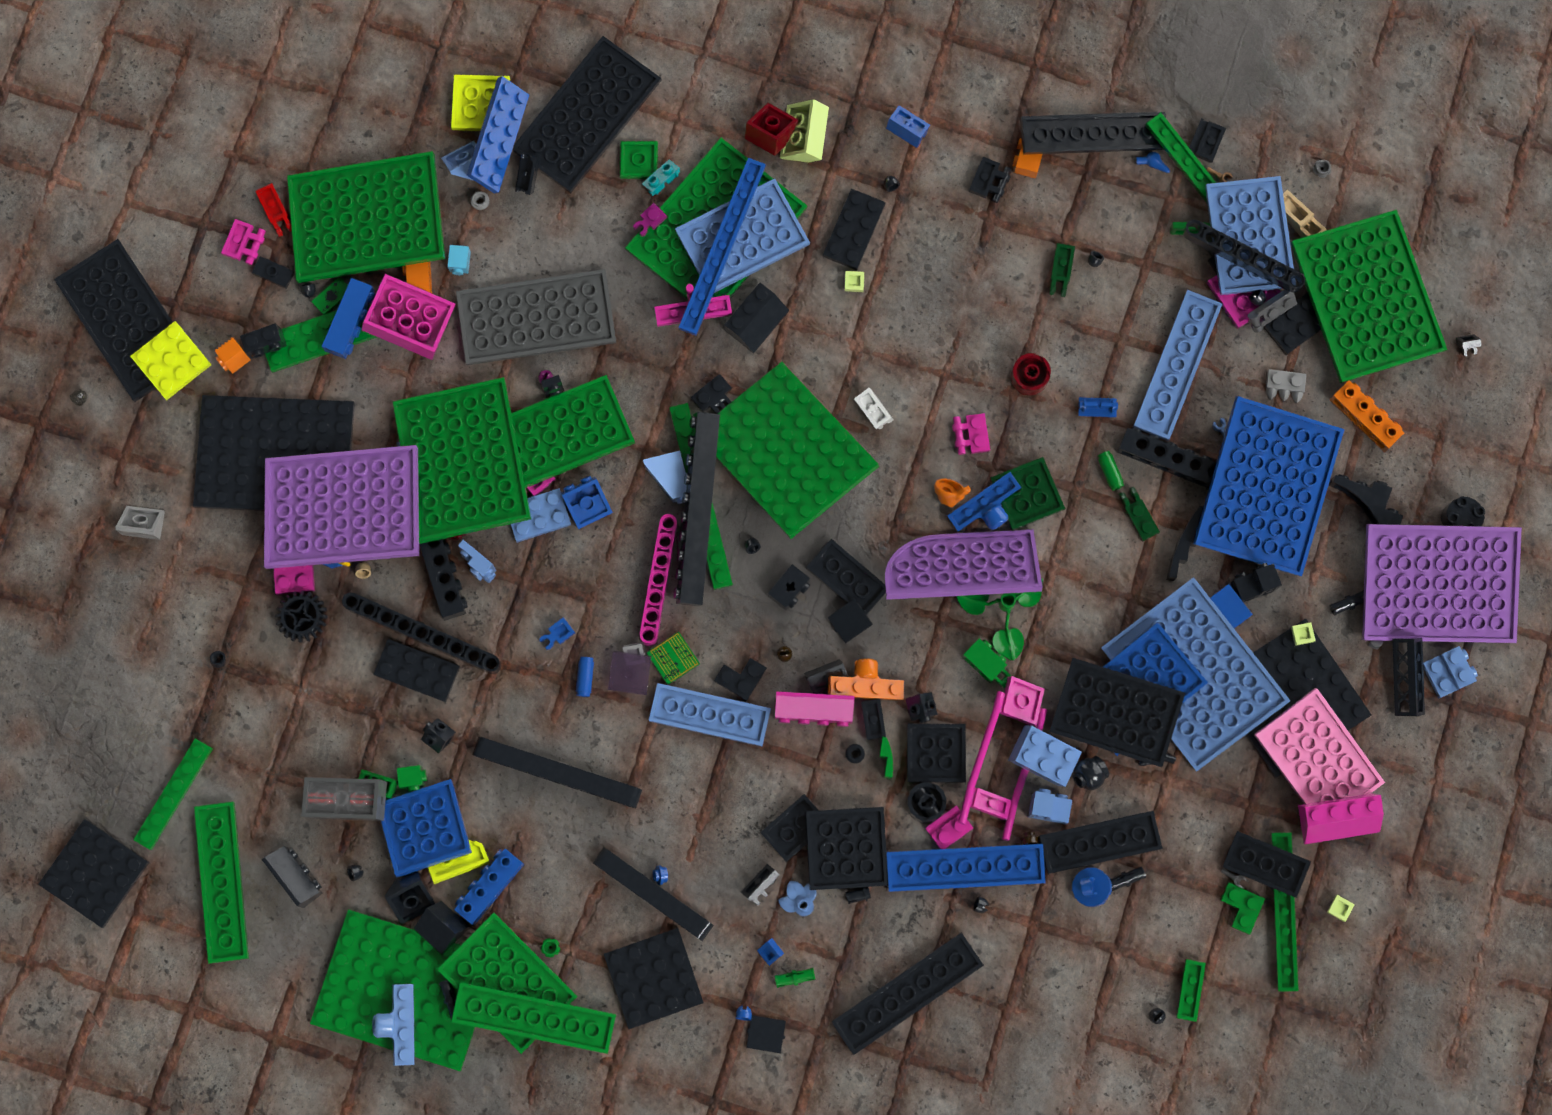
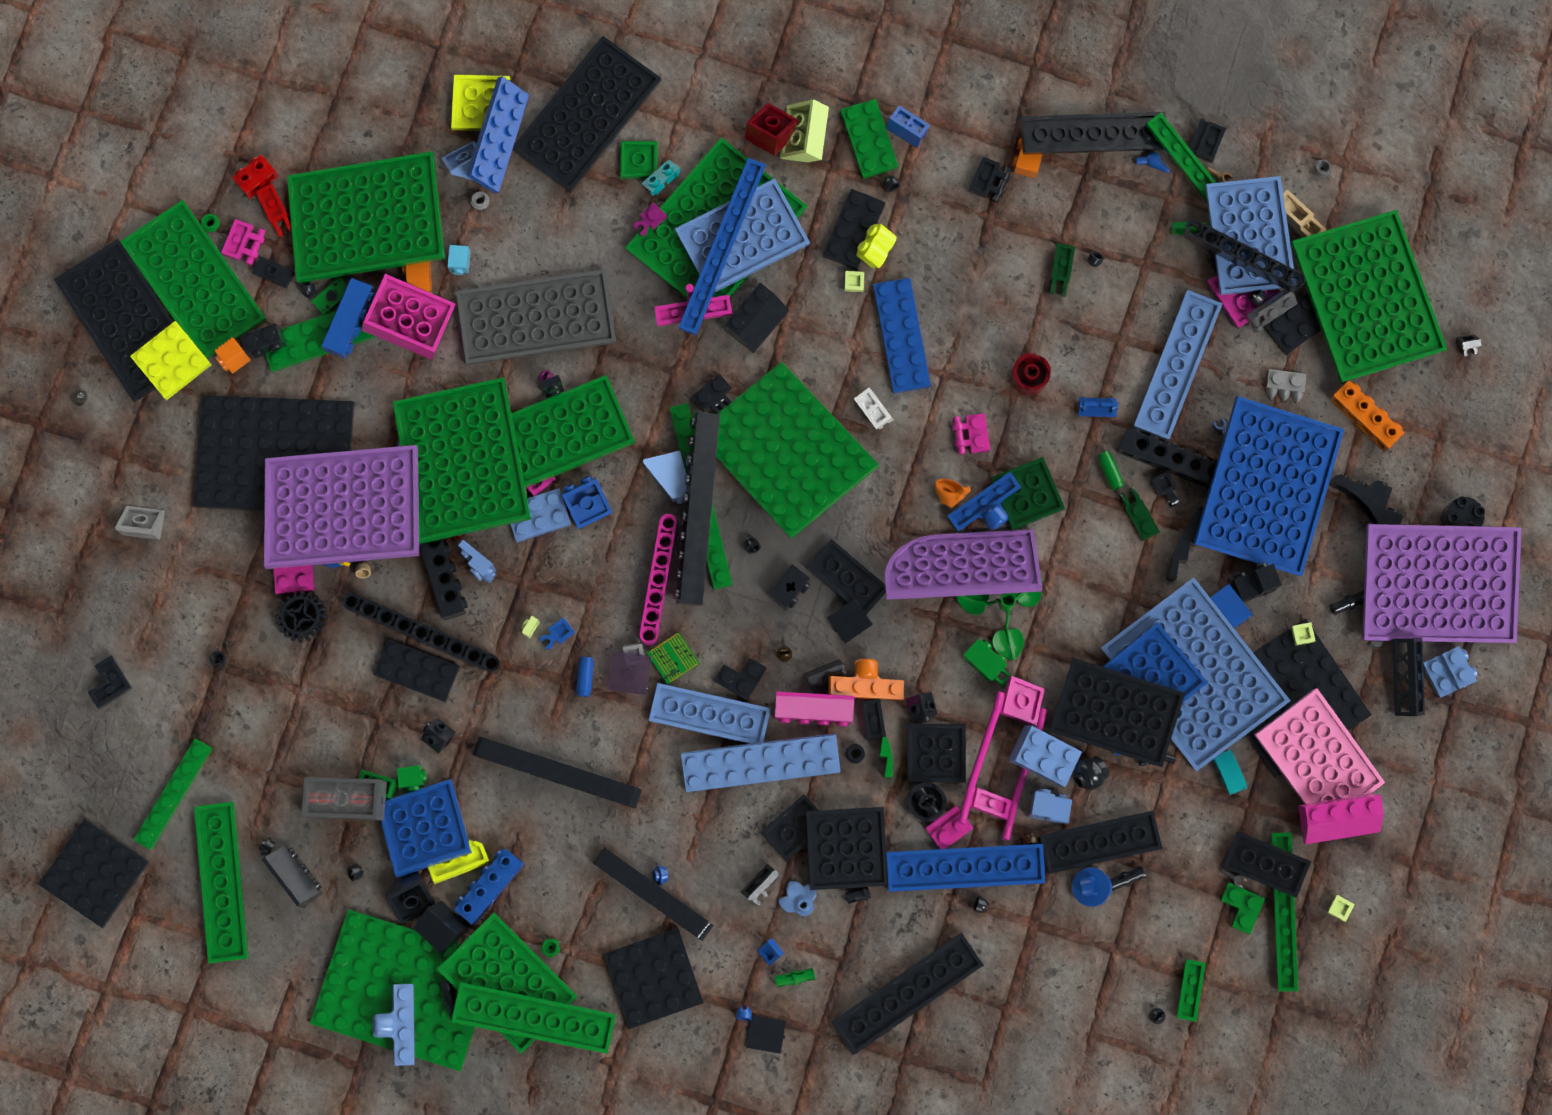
(114, 683): none -> black plate
(193, 279): none -> green plate
(206, 219): none -> green plate
(255, 176): none -> red brick
(266, 846): none -> black plate
(527, 173): black hinge -> none
(529, 626): none -> yellowish green plate
(760, 762): none -> medium blue plate
(869, 138): none -> green plate
(876, 245): none -> neon yellow brick
(901, 335): none -> blue plate
(1165, 486): none -> black plate
(1230, 772): none -> teal slope

